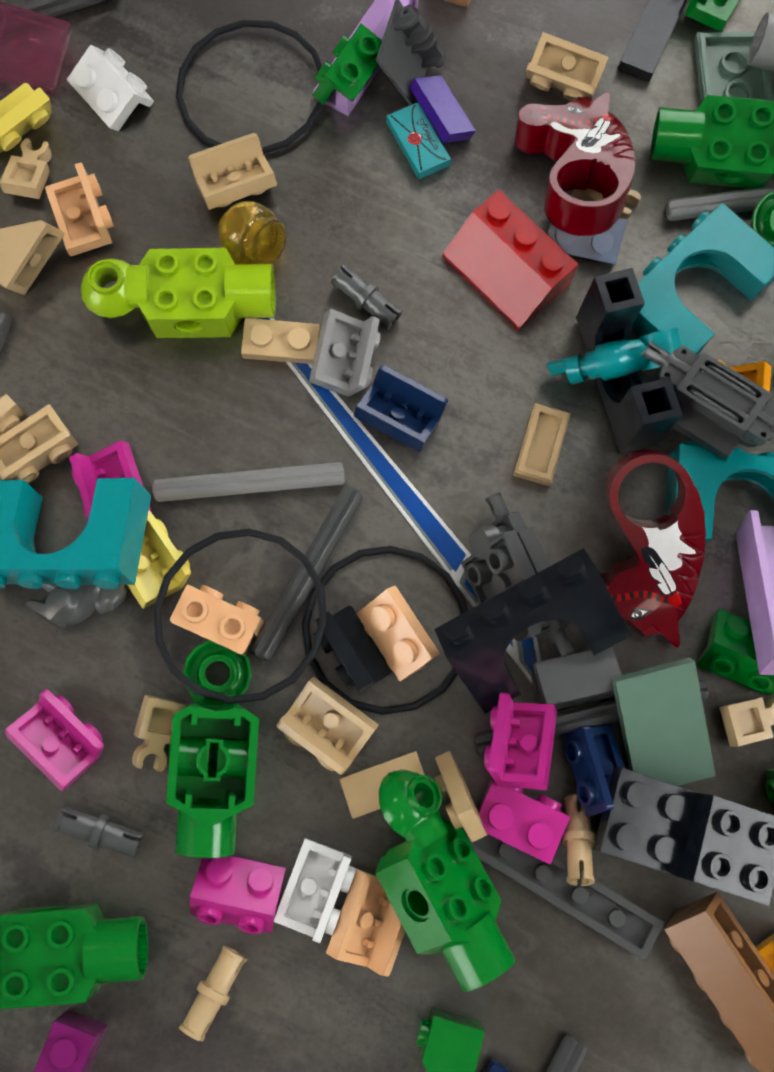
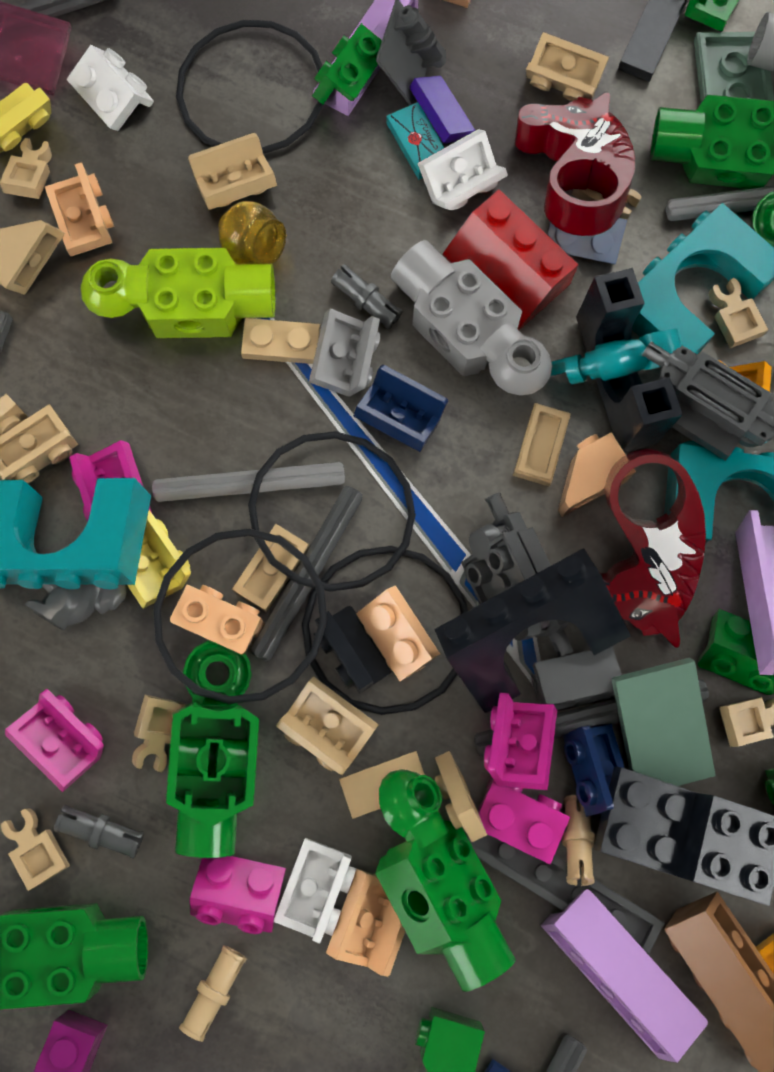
(38, 854): none -> tan plate
(262, 581): none -> tan plate
(352, 439): none -> black piece
(461, 171): none -> white bracket
(470, 320): none -> light grey brick
(590, 471): none -> light nougat slope
(626, 976): none -> lavender panel
(737, 319): none -> tan plate

